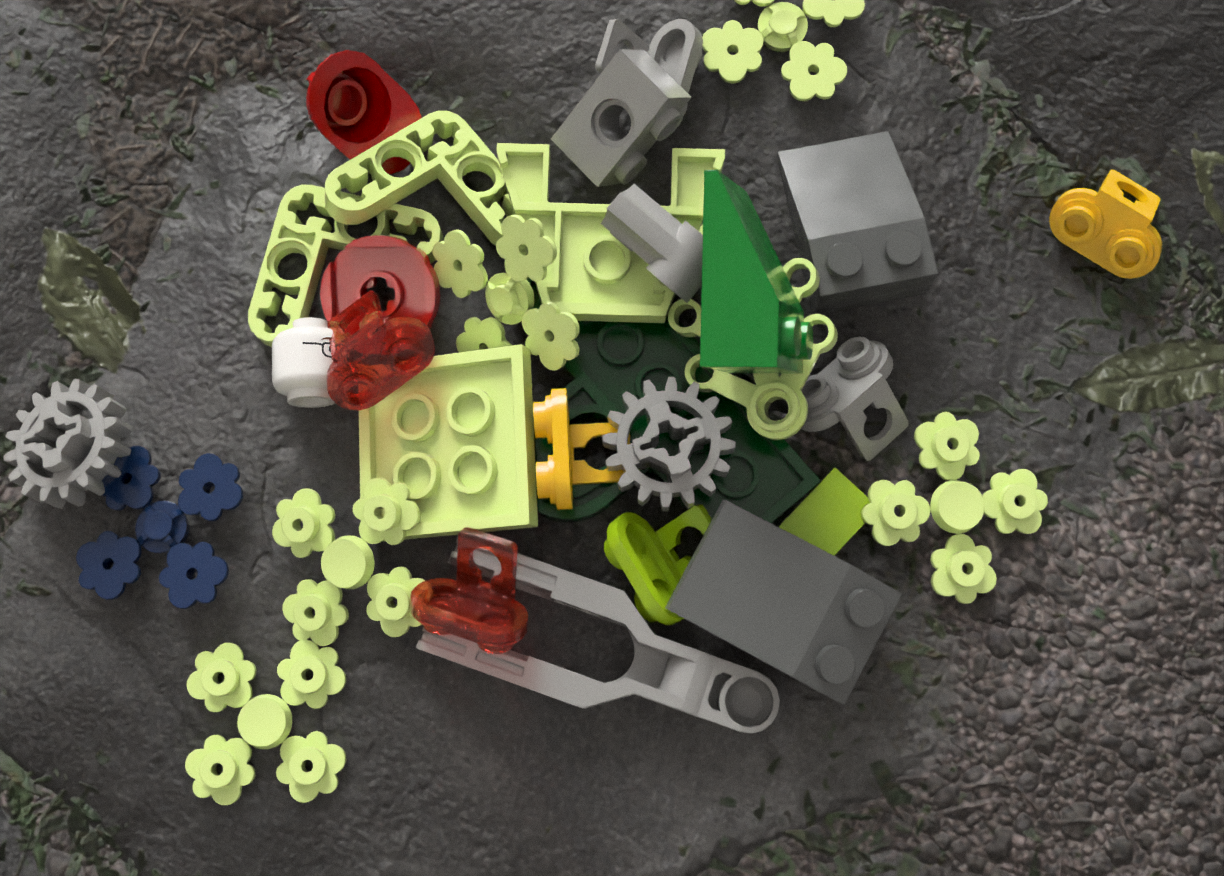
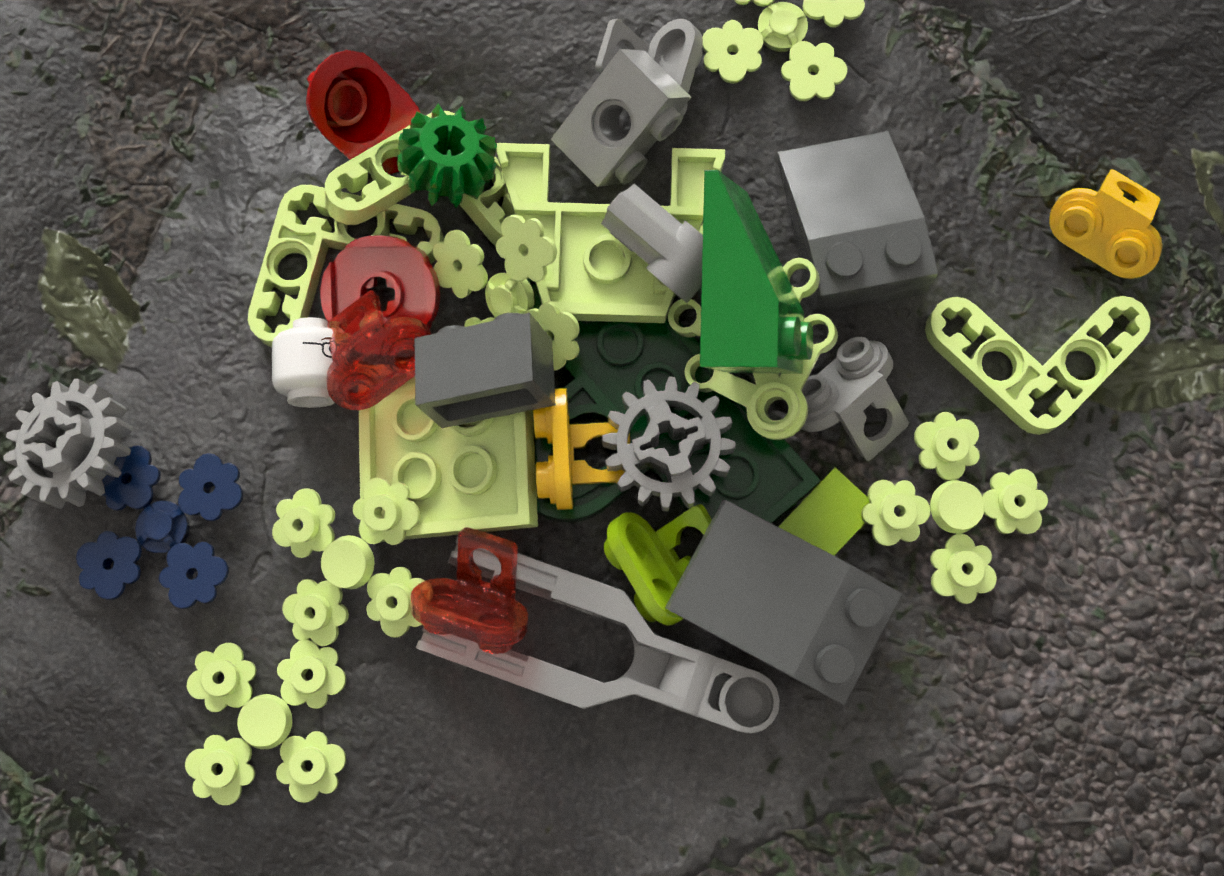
(446, 155): none -> green gear
(484, 370): none -> dark grey piece
(1028, 374): none -> yellowish green beam

